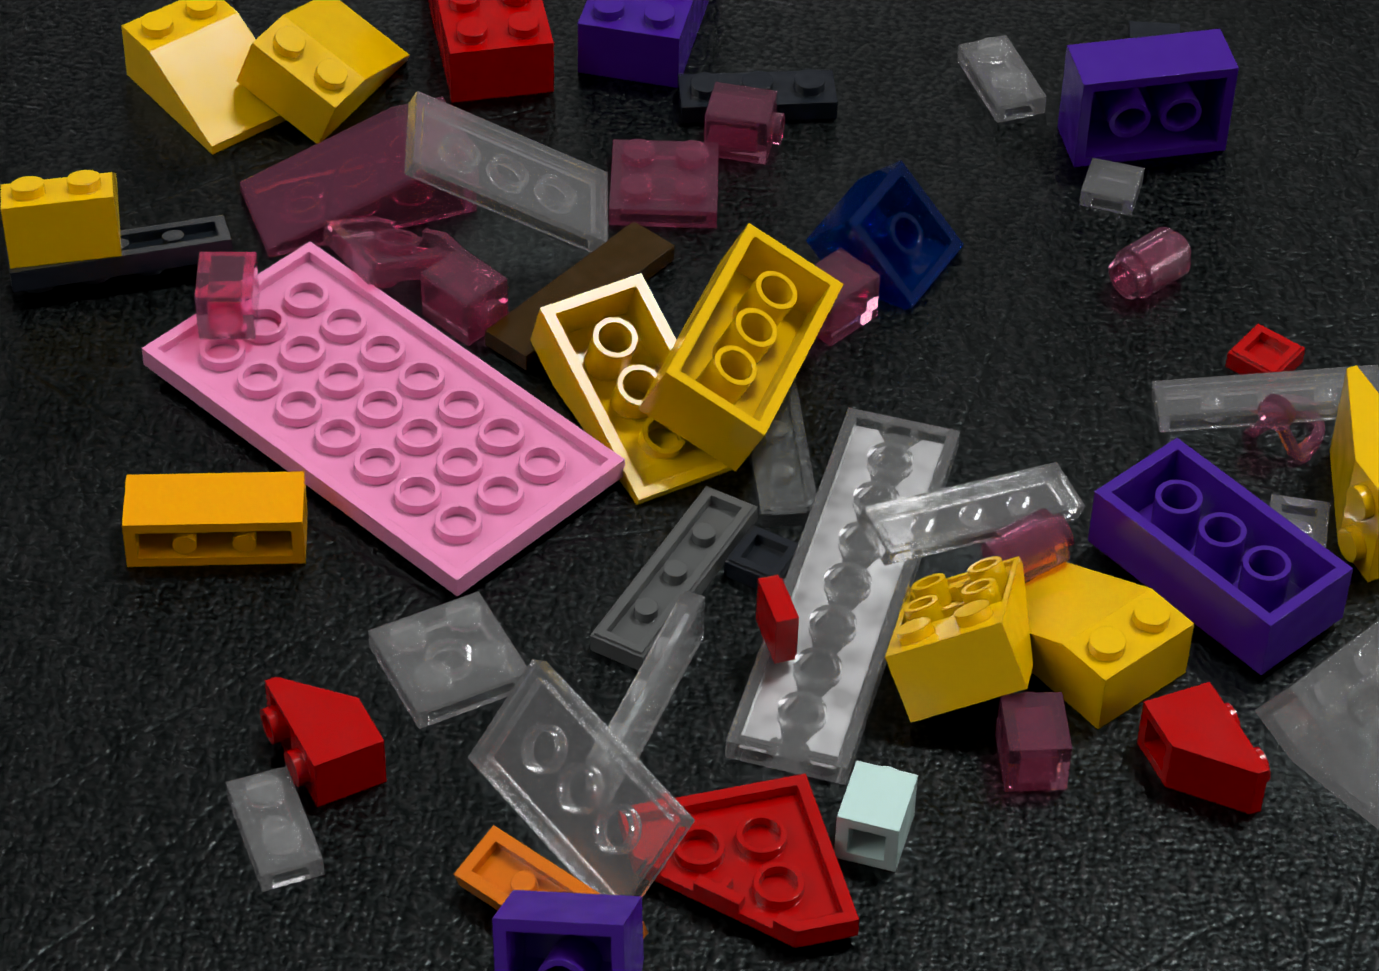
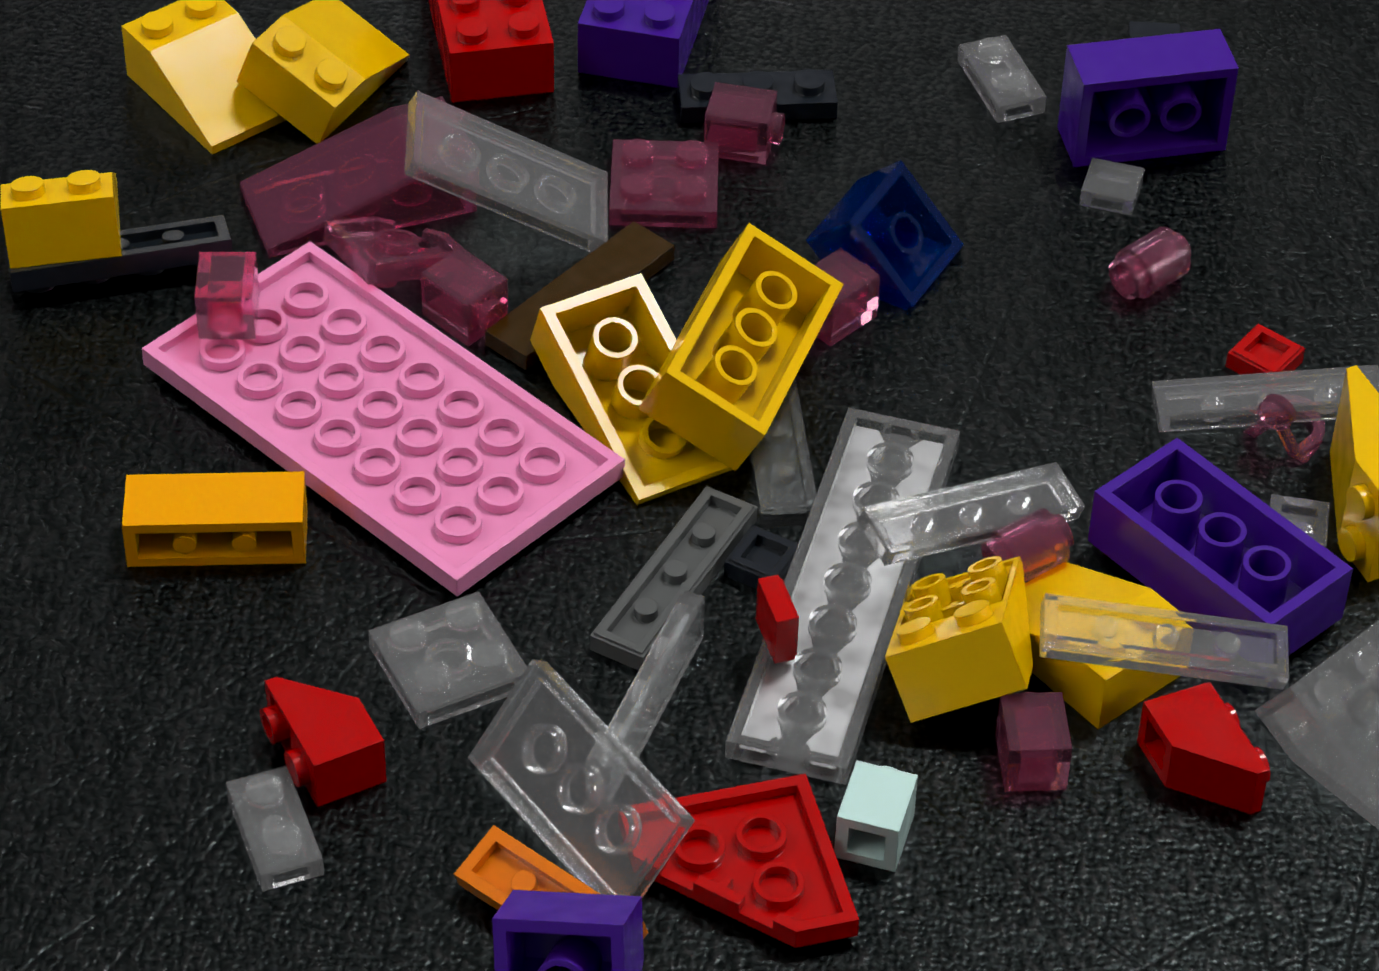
(1164, 641): none -> clear tile

